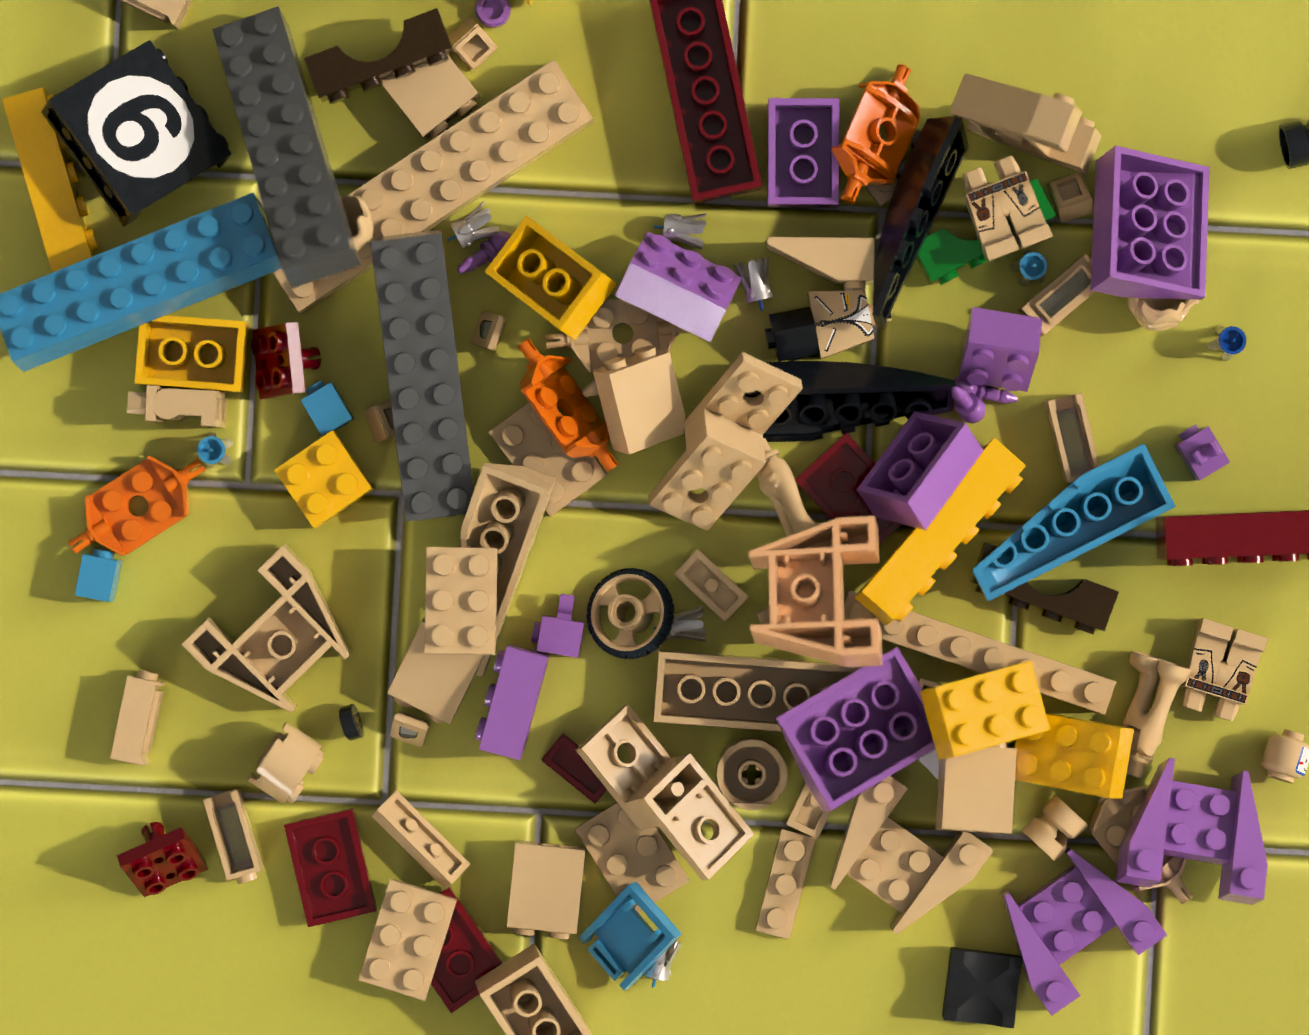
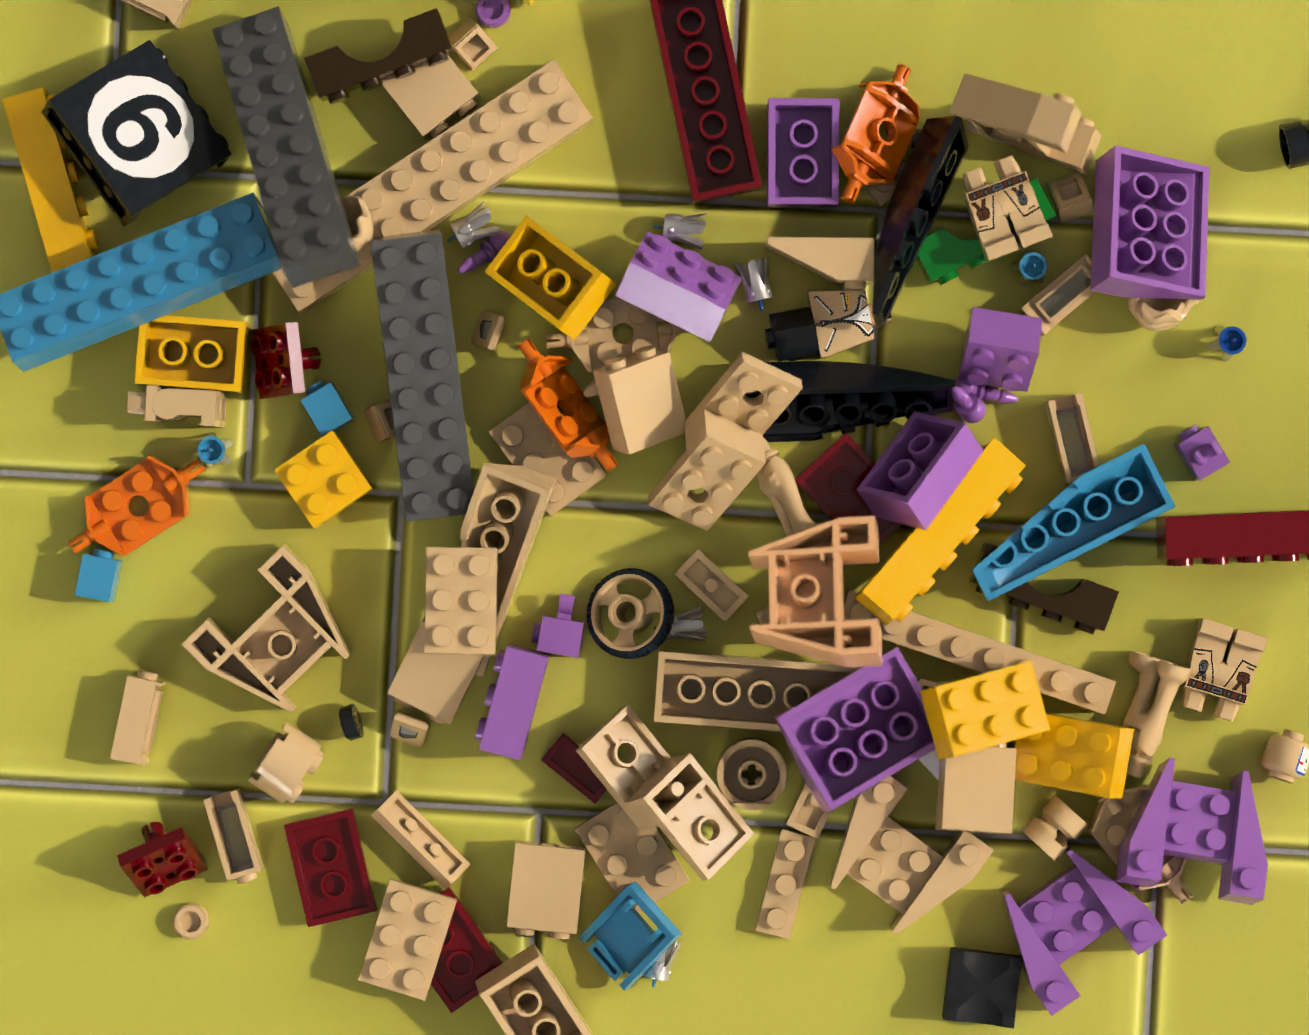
(191, 921): none -> tan tile

